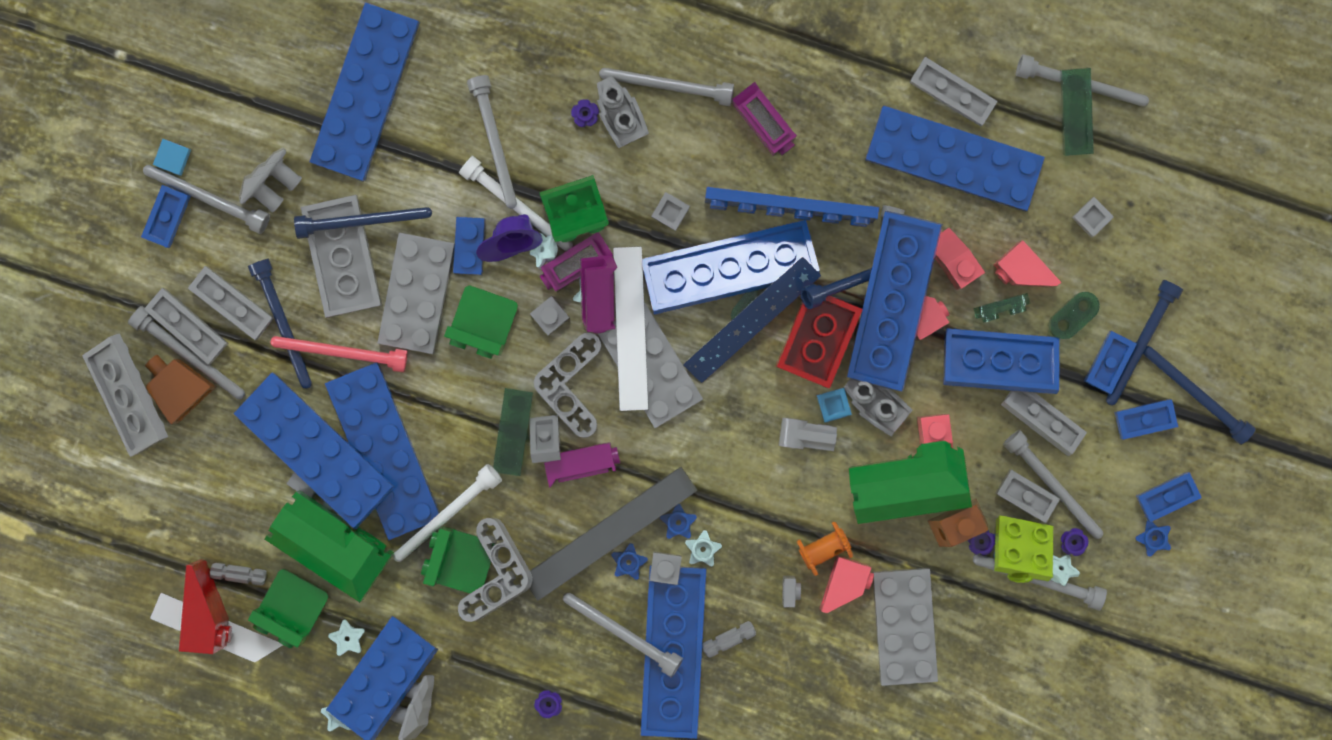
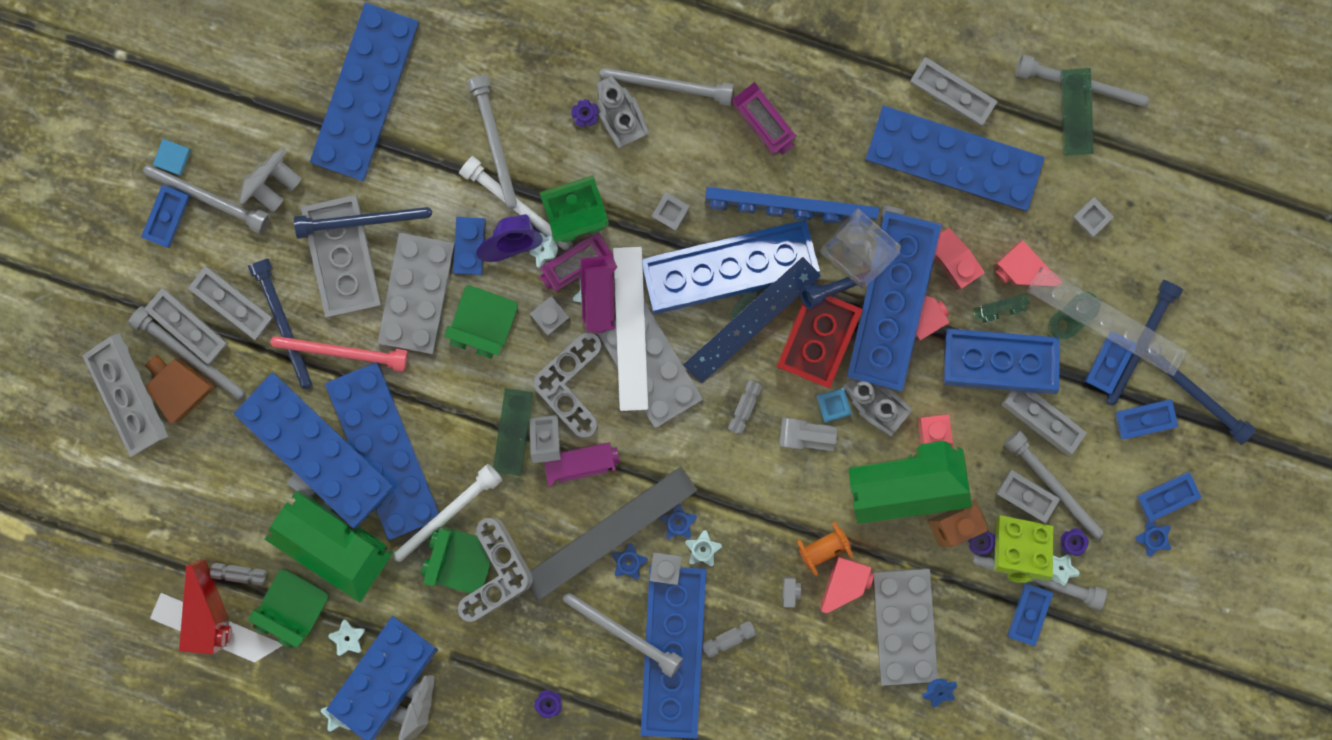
(745, 407): none -> light grey axle
(861, 249): none -> clear slope
(939, 691): none -> blue plate
(1030, 614): none -> blue plate
(1107, 321): none -> clear tile

